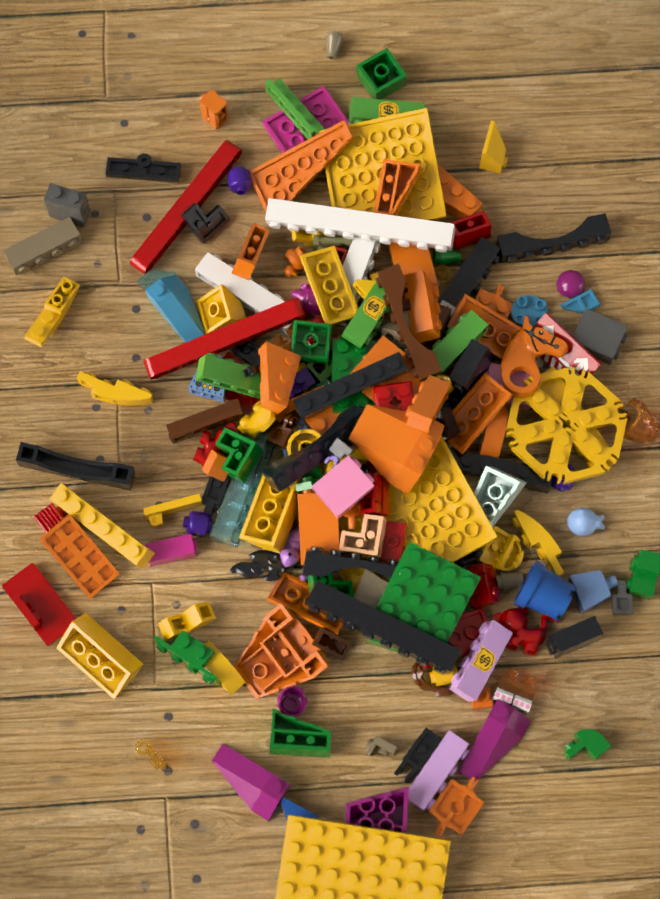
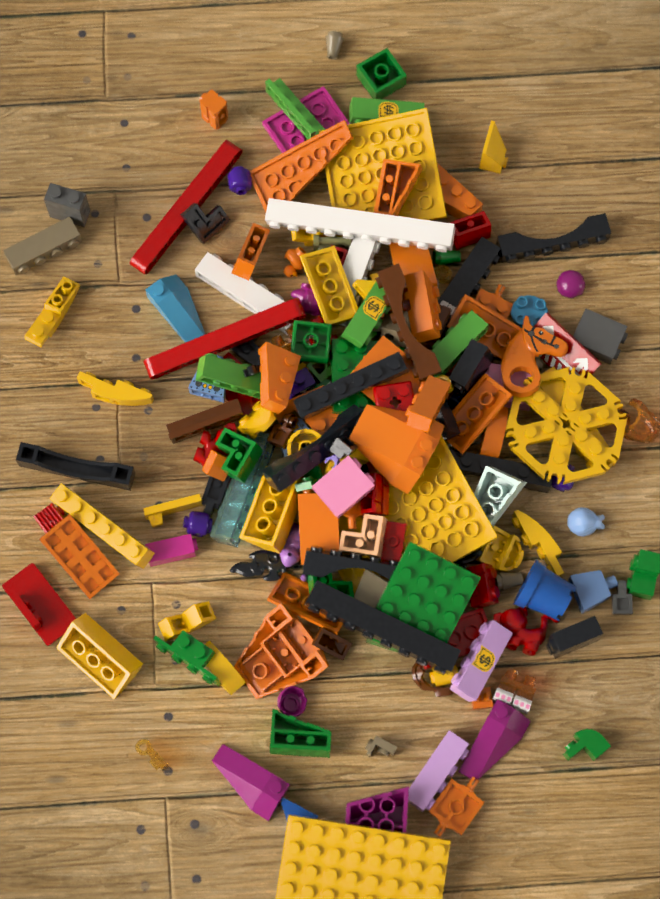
(143, 169): black hinge -> none
(151, 277): clear light blue tile -> none
(219, 309): yellow slope -> none
(419, 753): black hinge -> none
(581, 302): dark azure tile -> none

